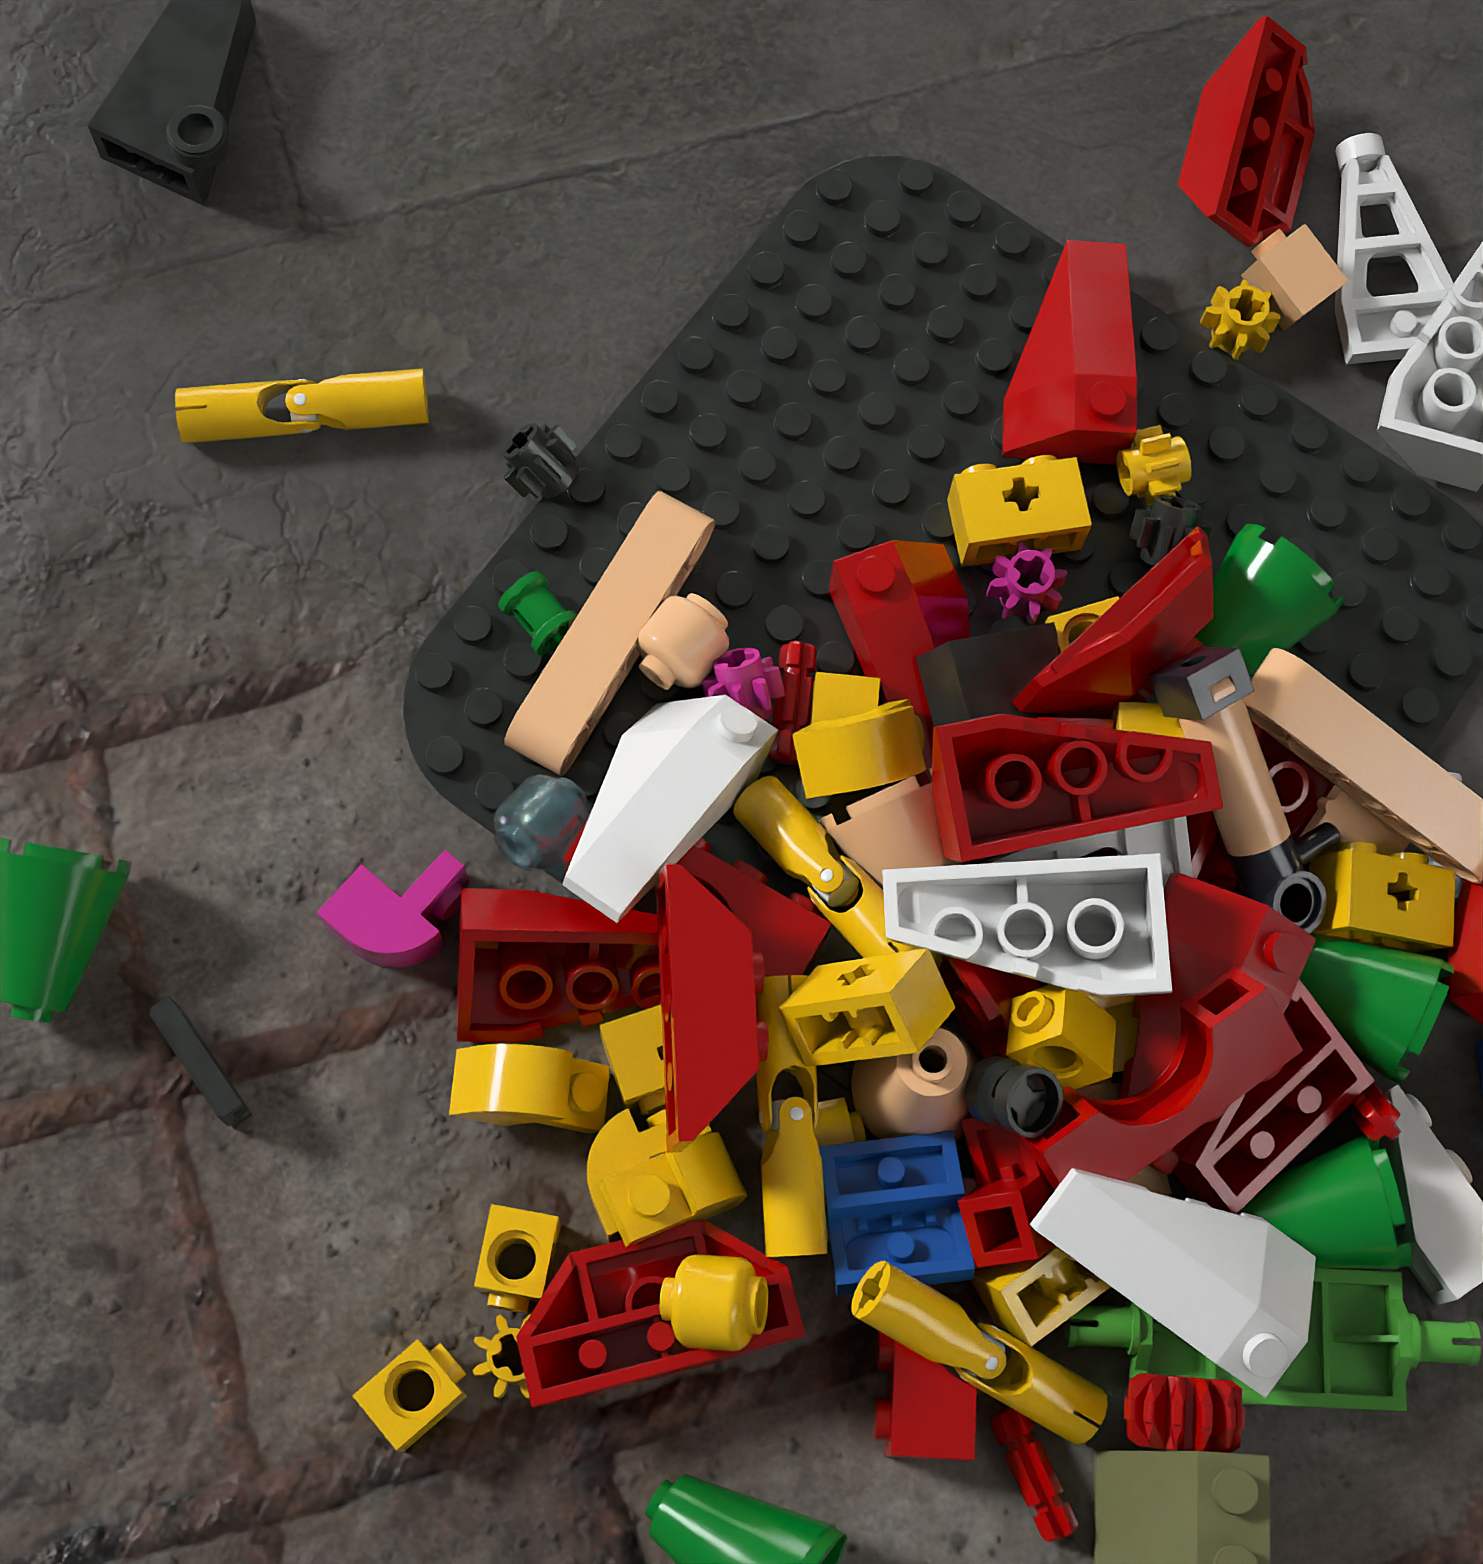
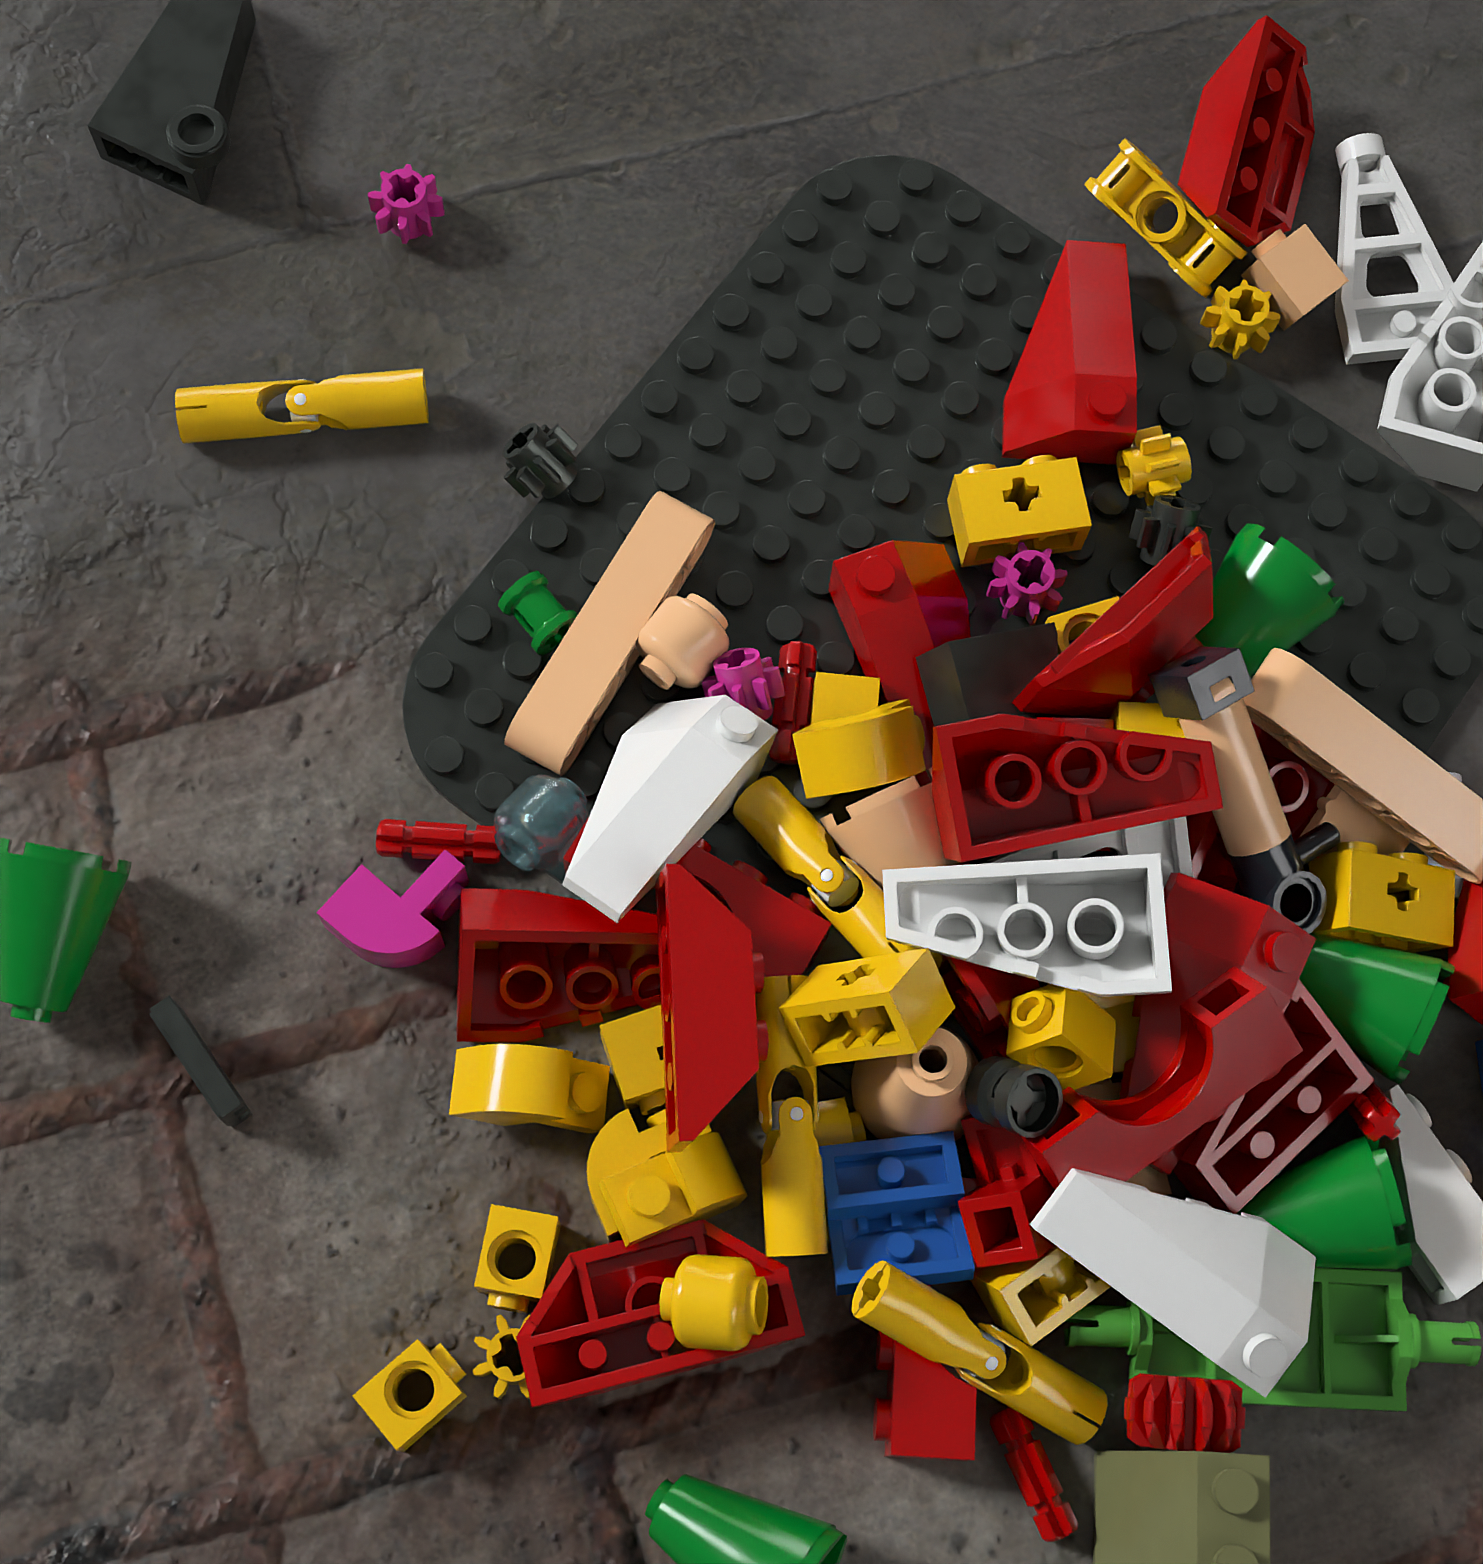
(406, 203): none -> dark pink gear
(430, 839): none -> red axle
(1135, 190): none -> yellow piece

